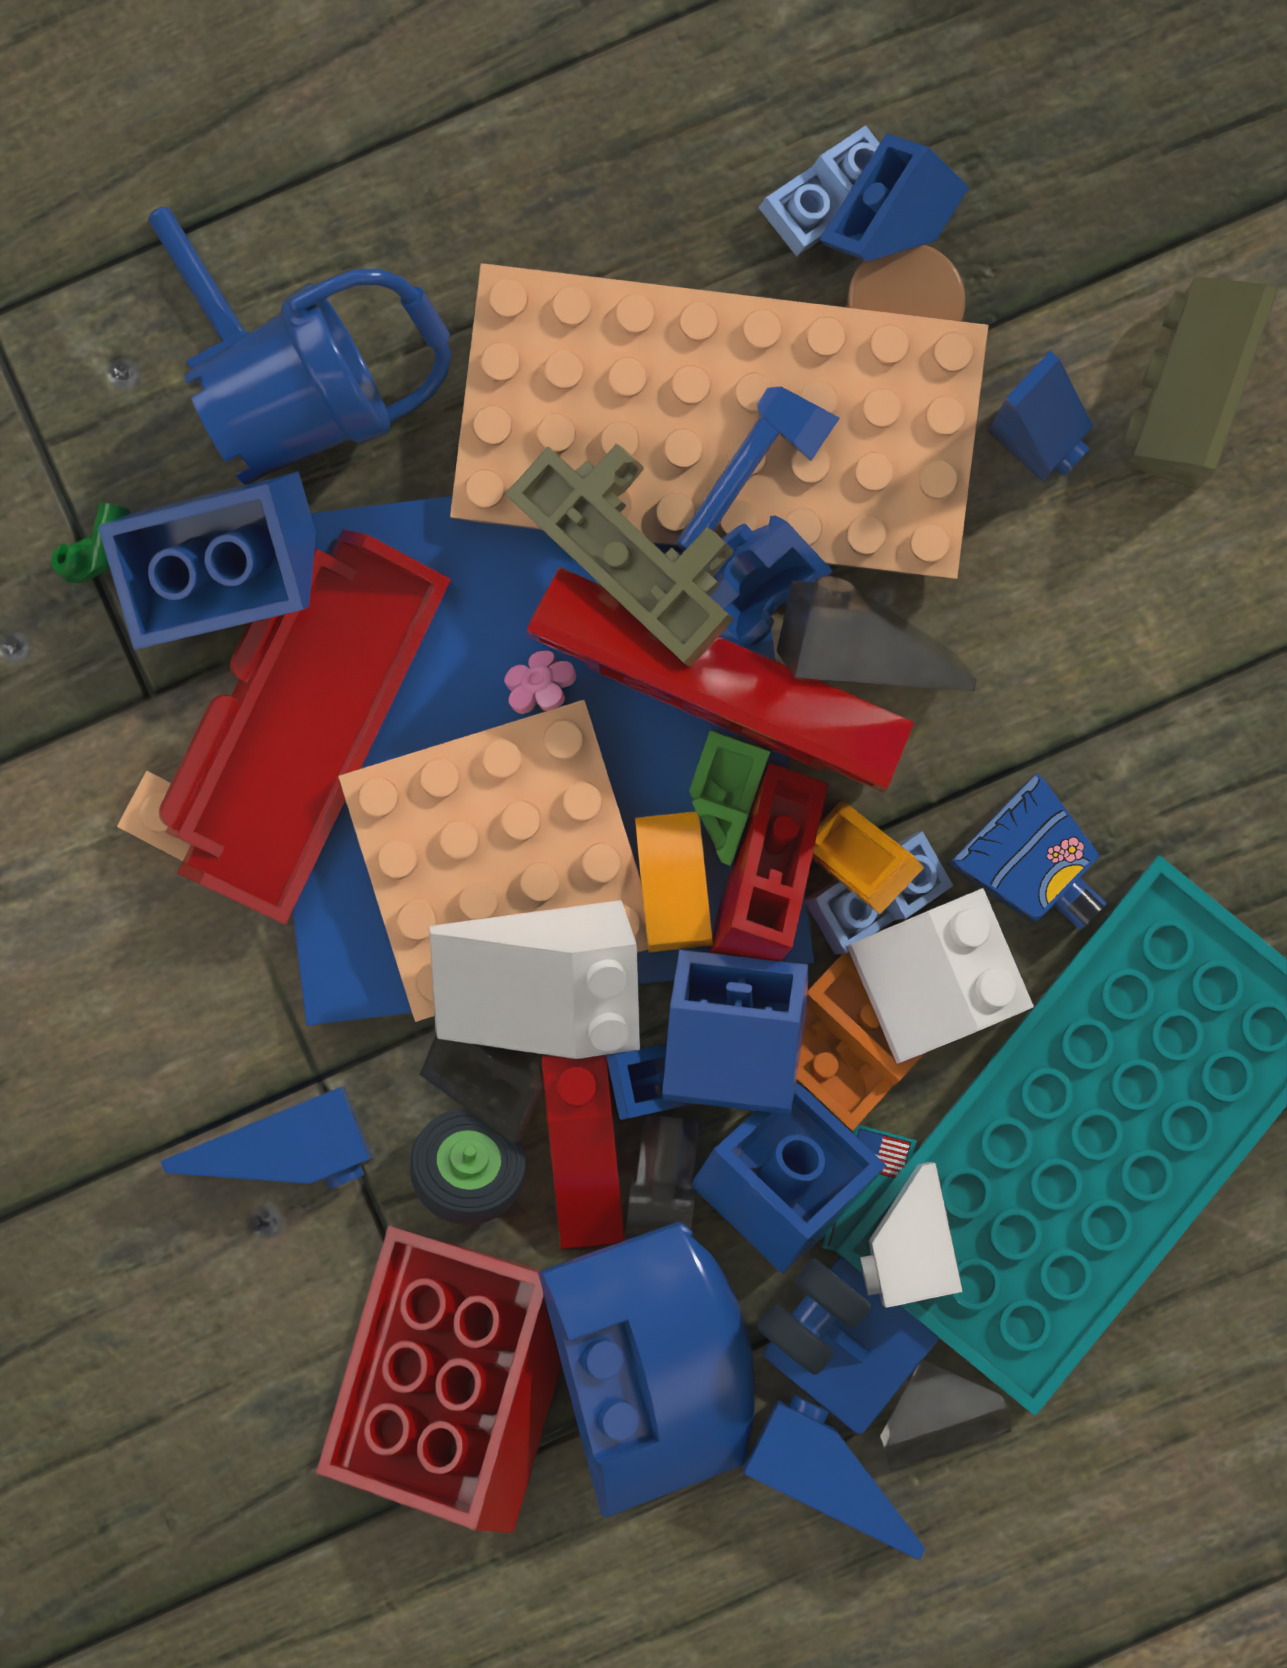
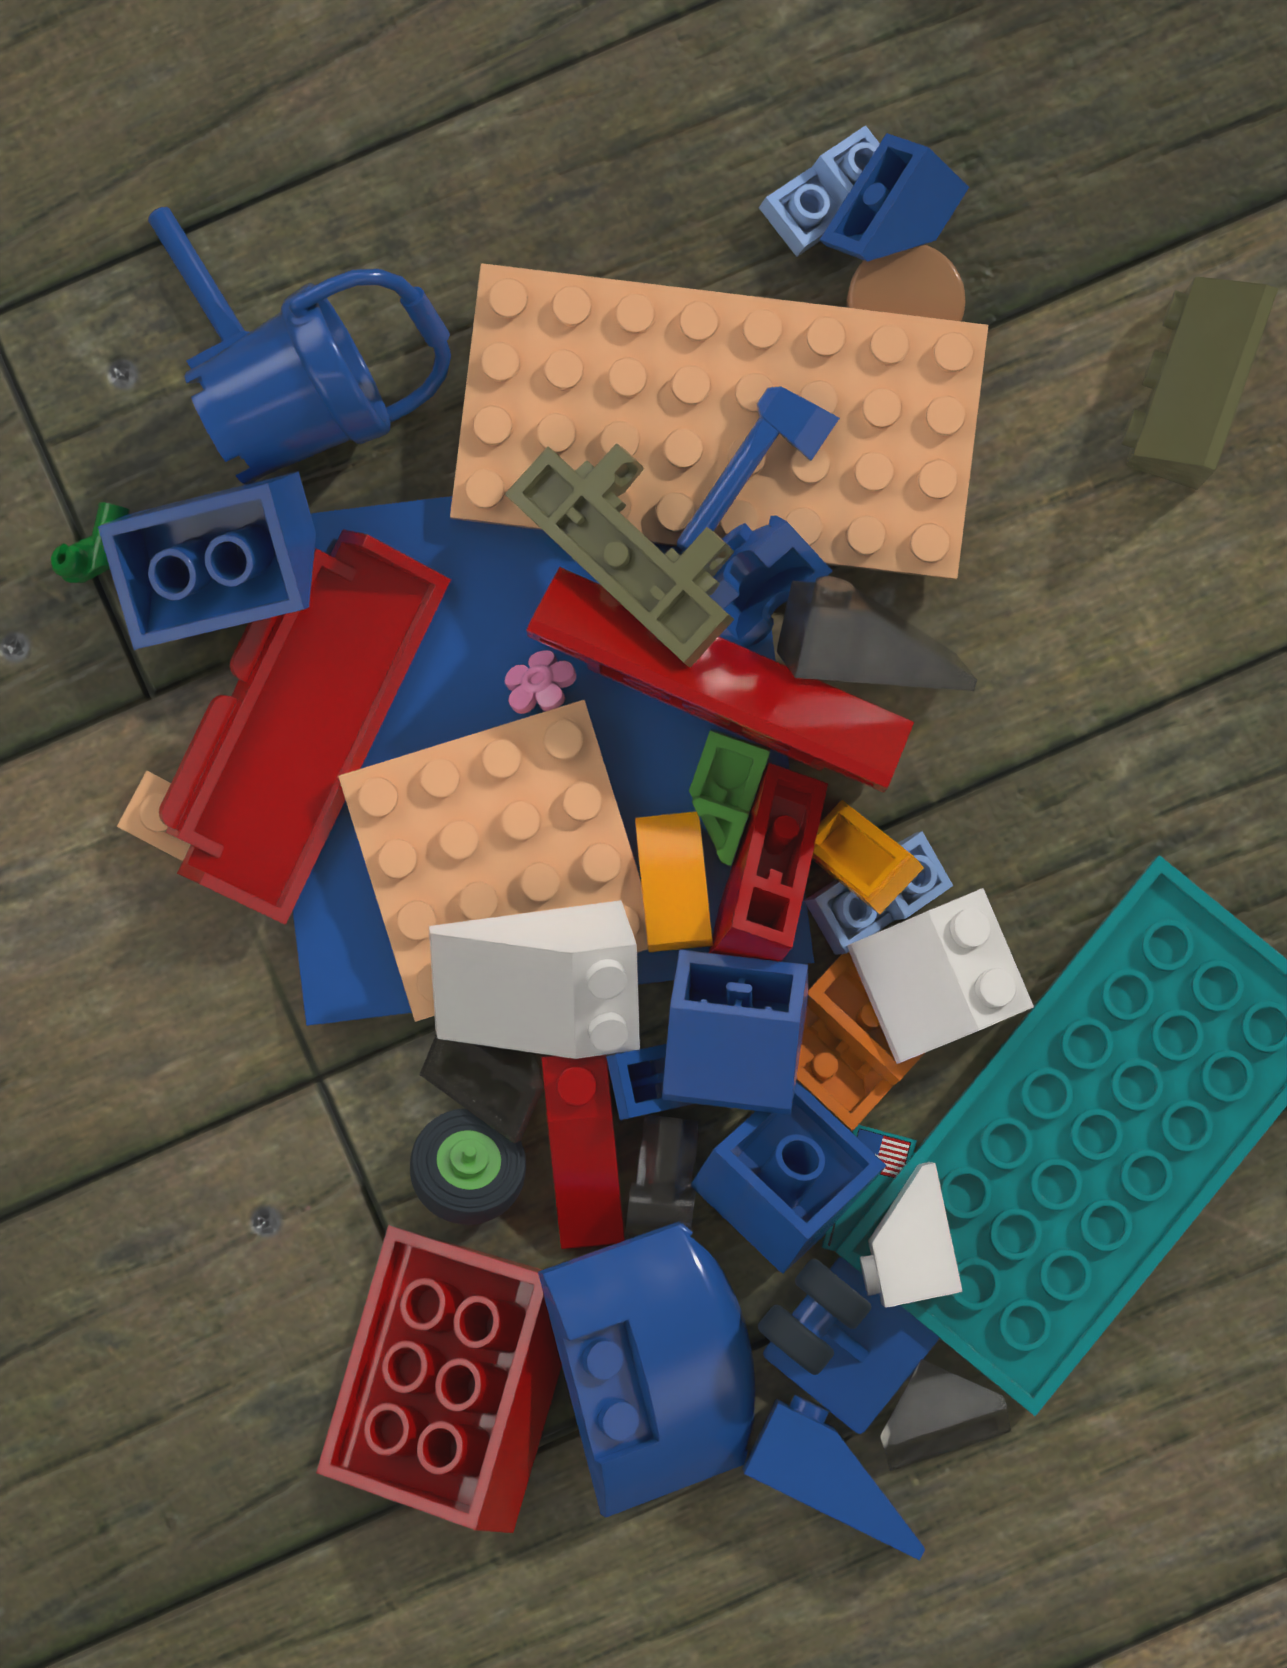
(294, 1146): blue slope -> none
(1033, 858): blue torso -> none
(1044, 420): blue slope -> none

